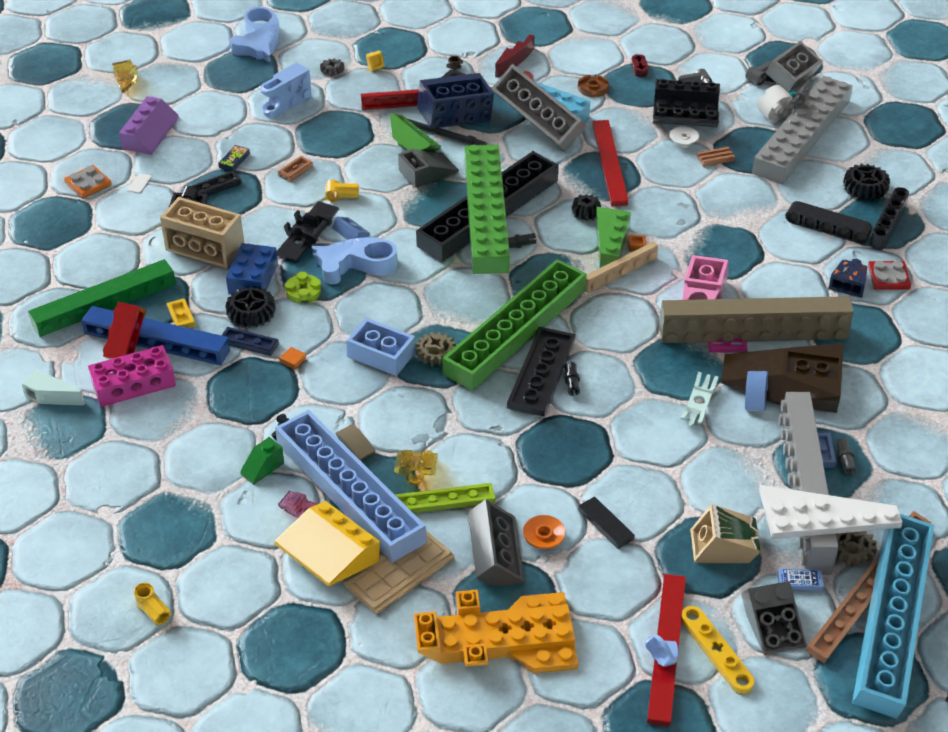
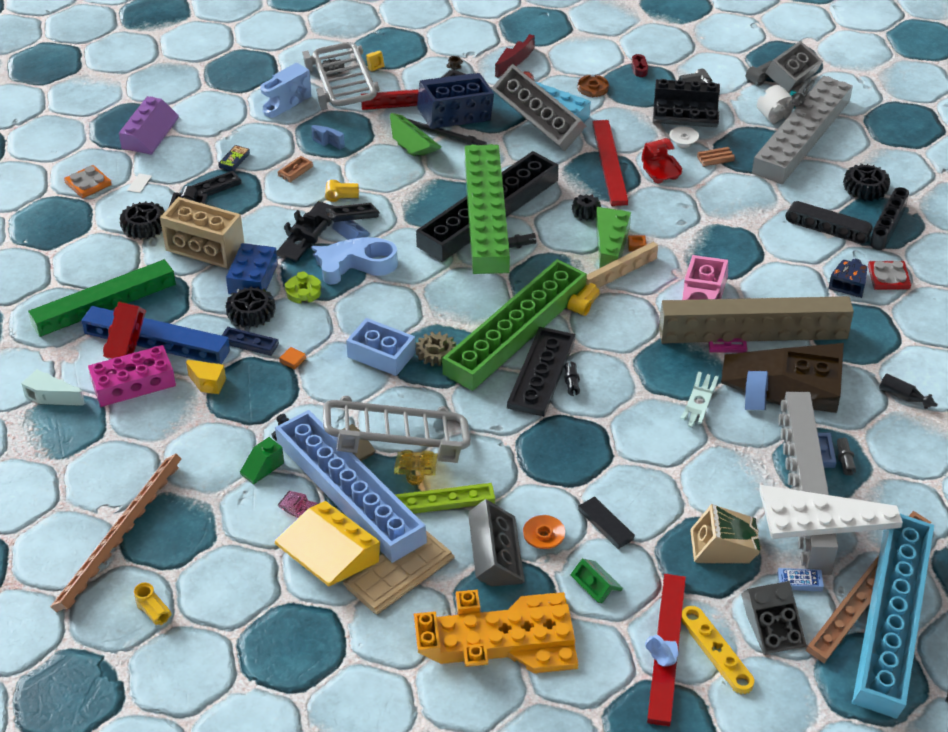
(114, 536): none -> nougat plate
(125, 74): clear yellow slope -> none
(142, 220): none -> black gear
(180, 313): yellow plate -> none
(206, 376): none -> yellow slope
(261, 38): light blue animal -> none
(326, 135): none -> medium blue slope
(329, 96): none -> light grey bar
(349, 440): none -> light grey bar
(352, 212): none -> black tile
(424, 166): dark grey slope -> none
(582, 302): none -> yellow piece
(594, 579): none -> green panel
(658, 162): none -> red piece
(853, 547): dark tan gear -> none
(905, 391): none -> black wheel

